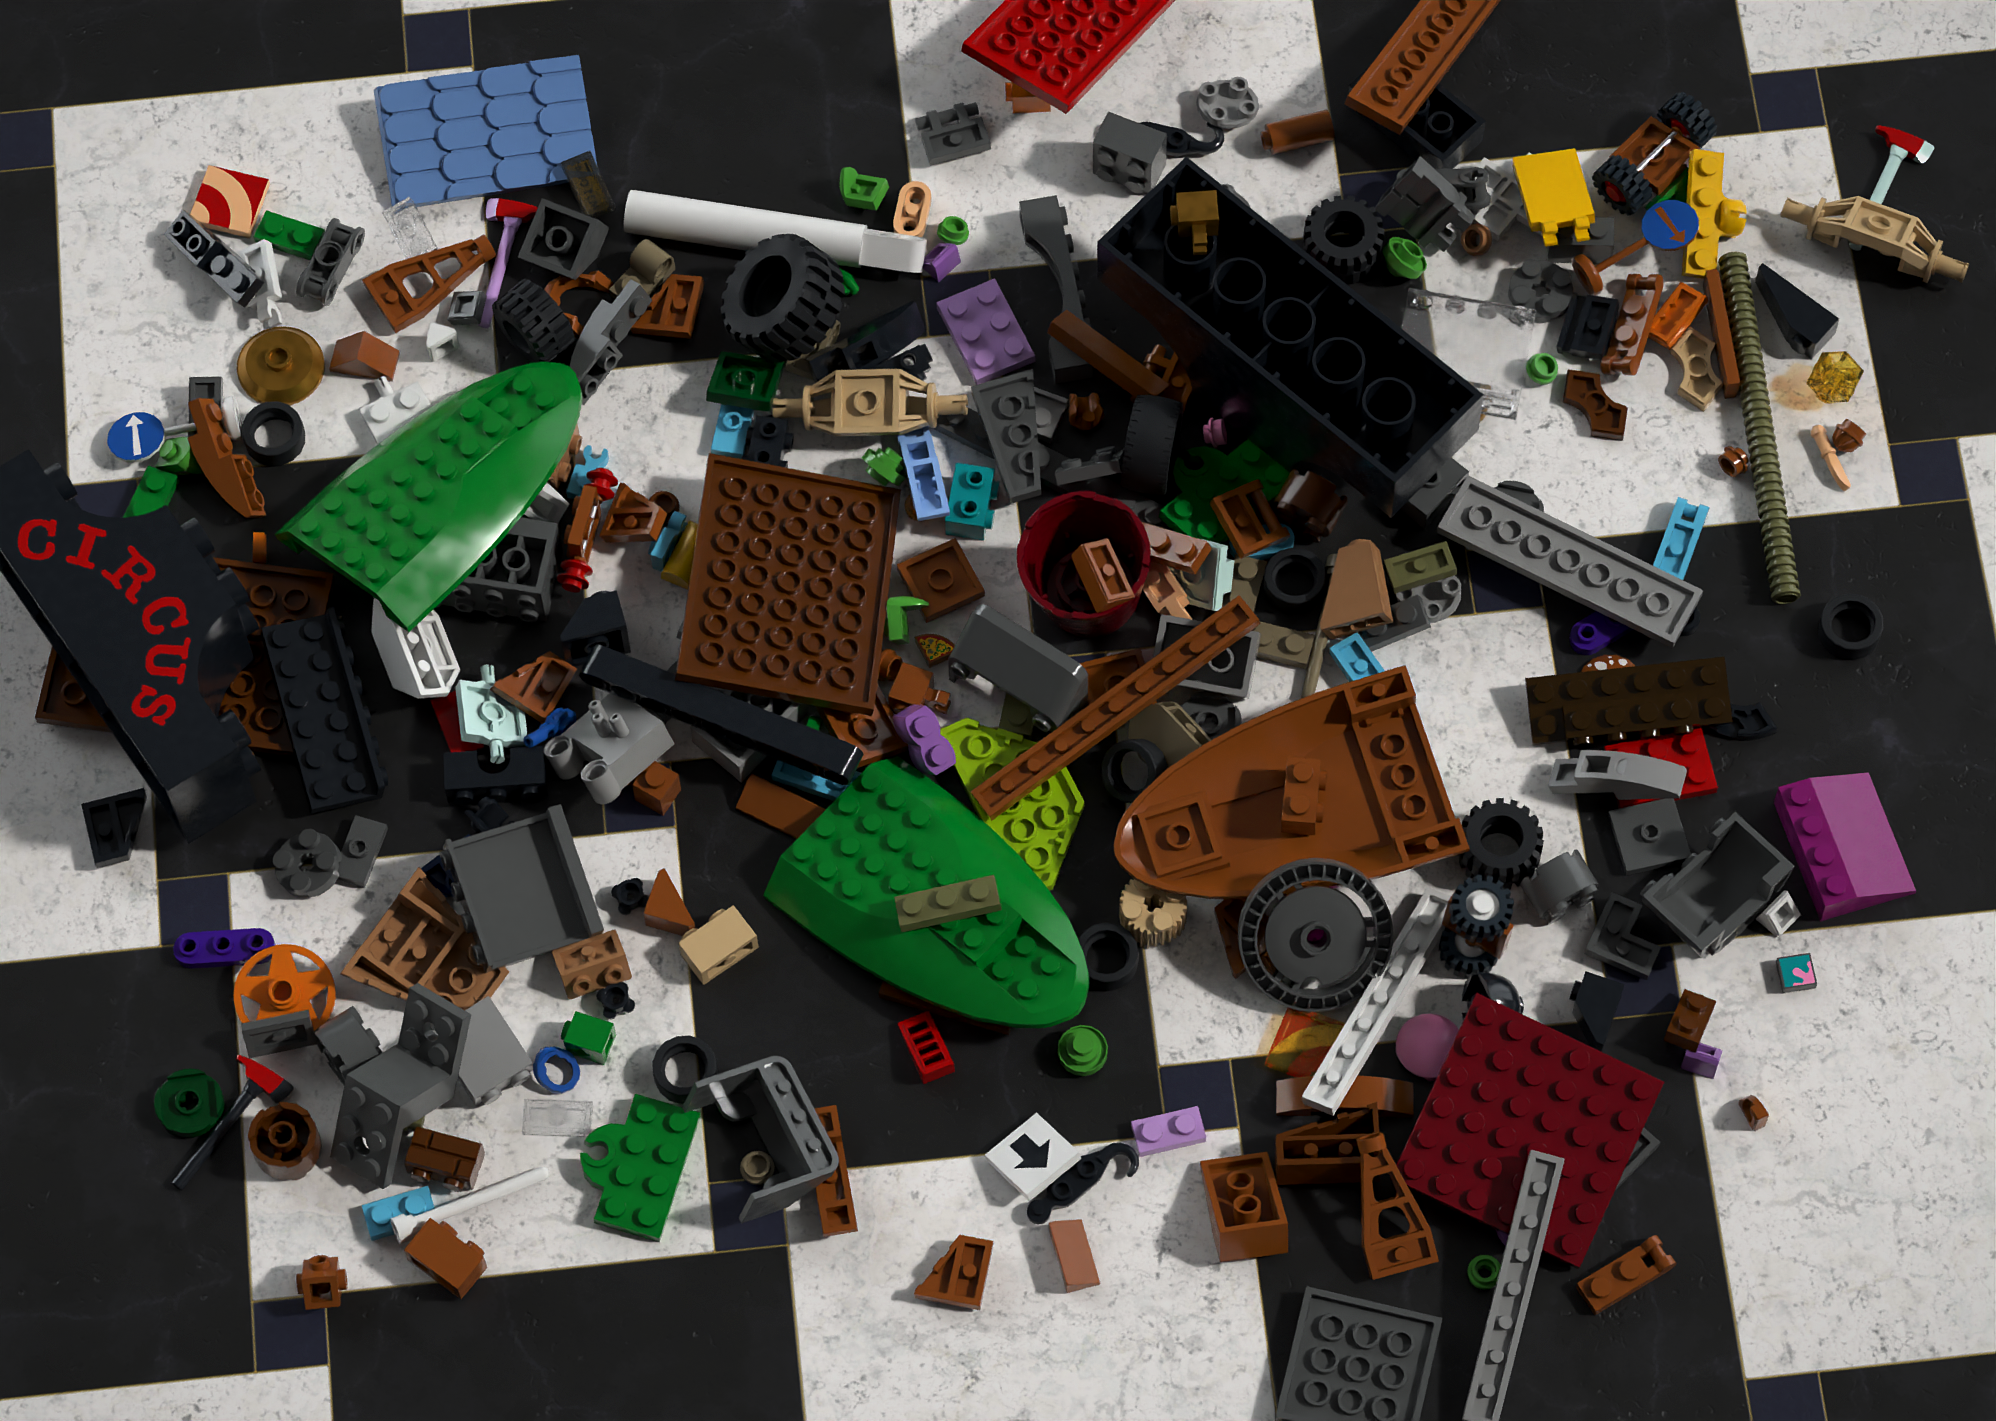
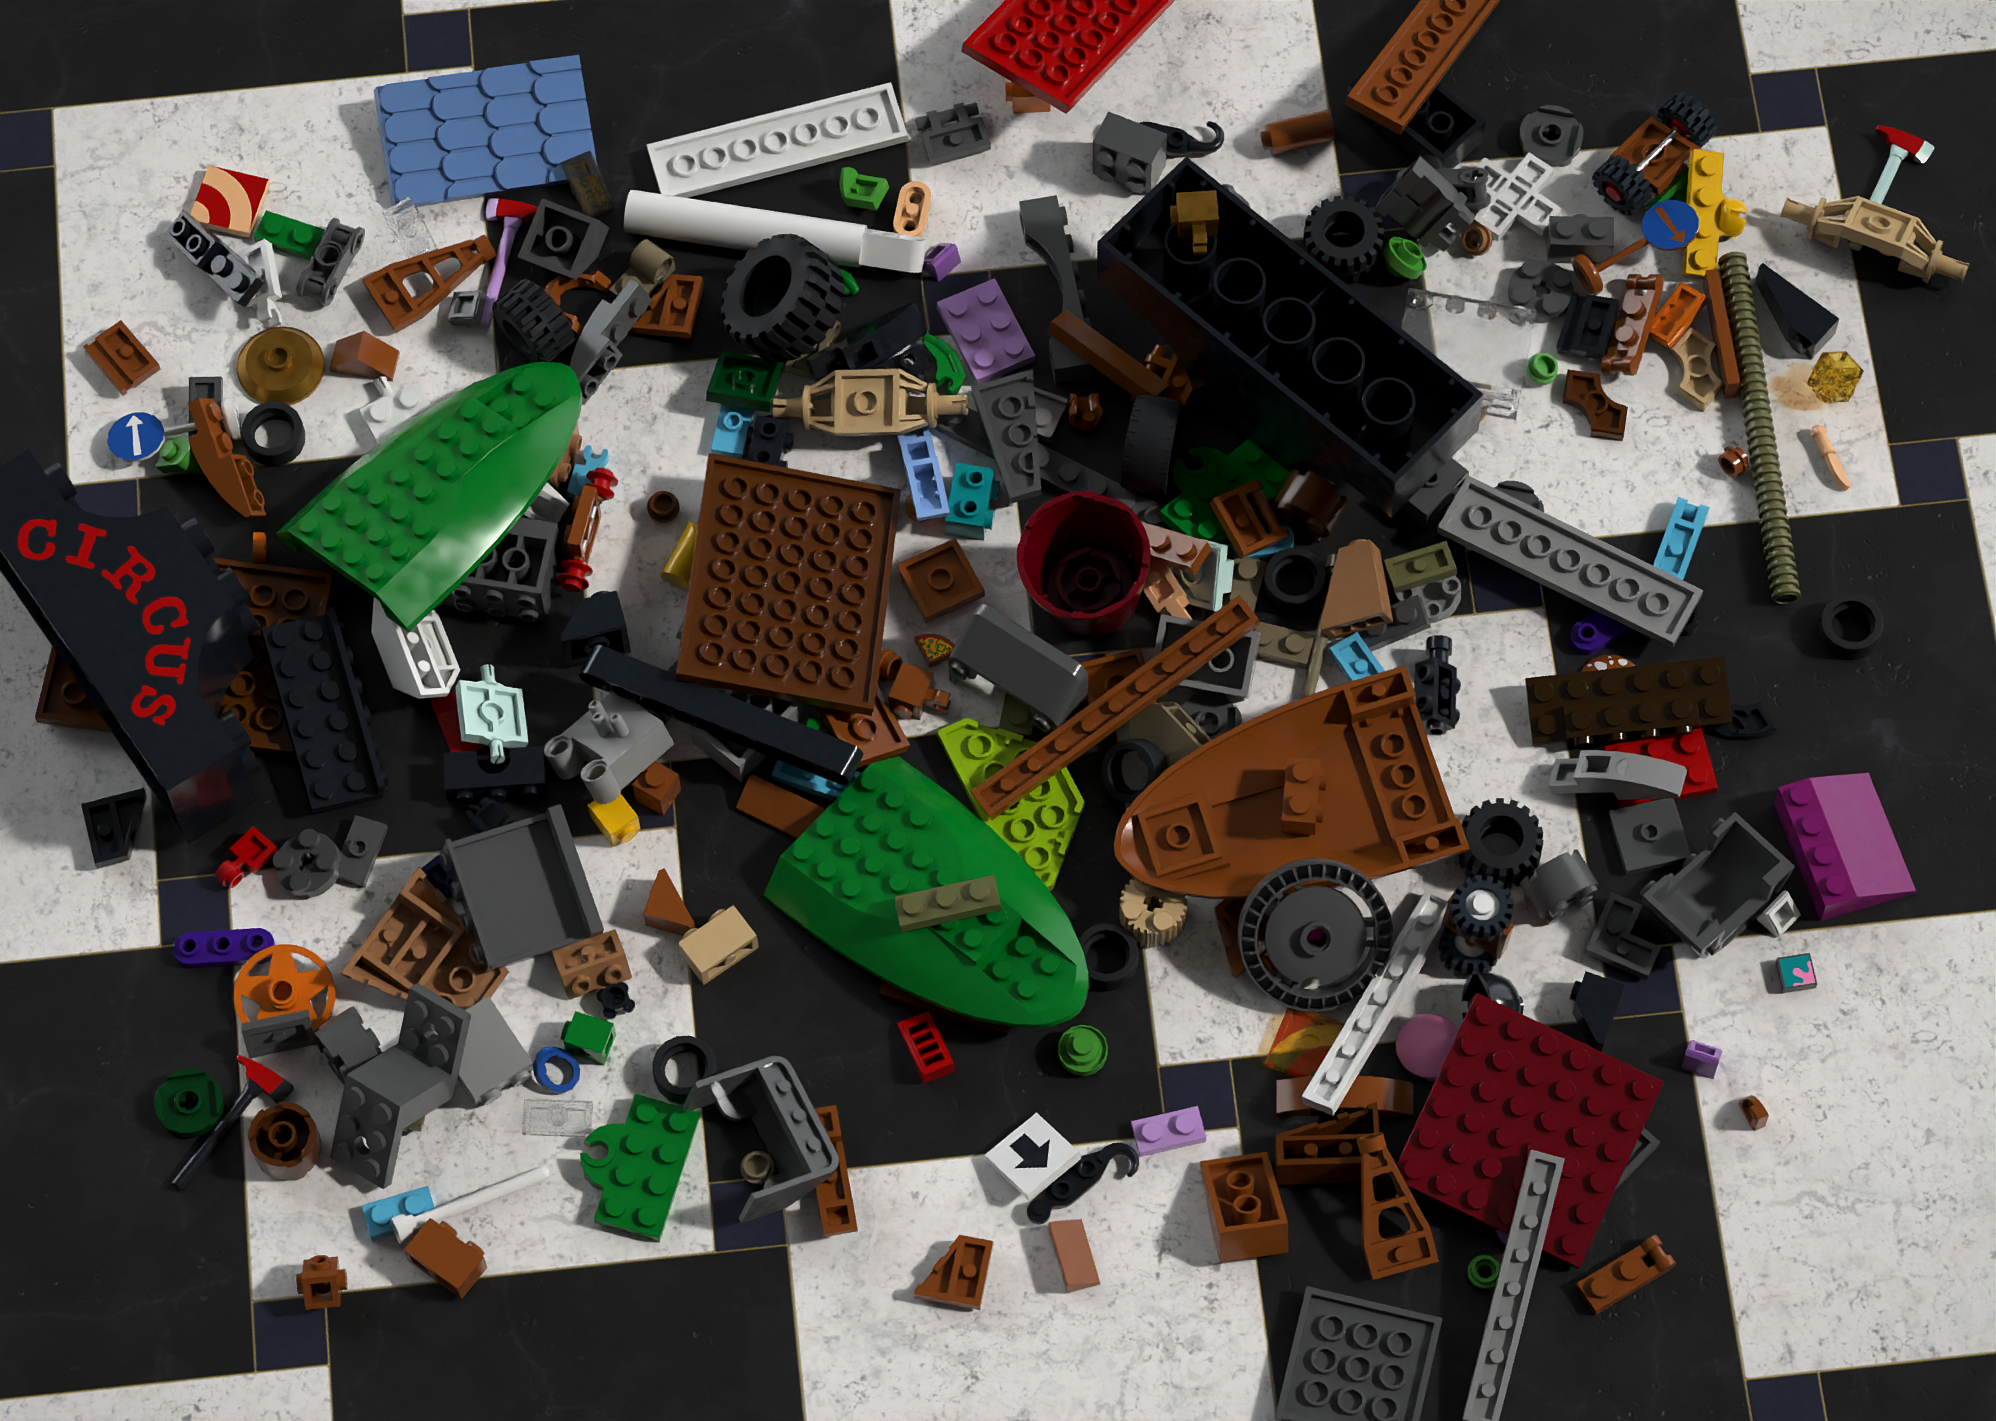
(122, 357): none -> dark orange plate
(152, 492): green plate -> none
(251, 851): none -> red plate
(441, 341): white slope -> none
(444, 1159): reddish brown brick -> none
(536, 685): dark orange wing -> none
(554, 726): blue plate -> none
(615, 820): none -> yellow brick
(628, 887): black plate -> none
(632, 518): dark orange wing -> none
(666, 542): medium azure plate -> none
(778, 142): none -> white plate
(884, 466): bright green plate -> none
(897, 621): bright green plate -> none
(926, 747): medium lavender brick -> none
(948, 366): none -> green piece
(953, 230): bright green plate -> none
(1102, 575): dark orange slope -> none
(1104, 463): dark grey plate -> none
(1215, 432): bright pink plate -> none
(1227, 103): light grey dish -> none
(1437, 687): none -> black brick
(1554, 194): yellow tile -> none
(1566, 128): none -> dark grey plate
(1690, 1020): reddish brown plate -> none
(1848, 436): dark orange plate -> none

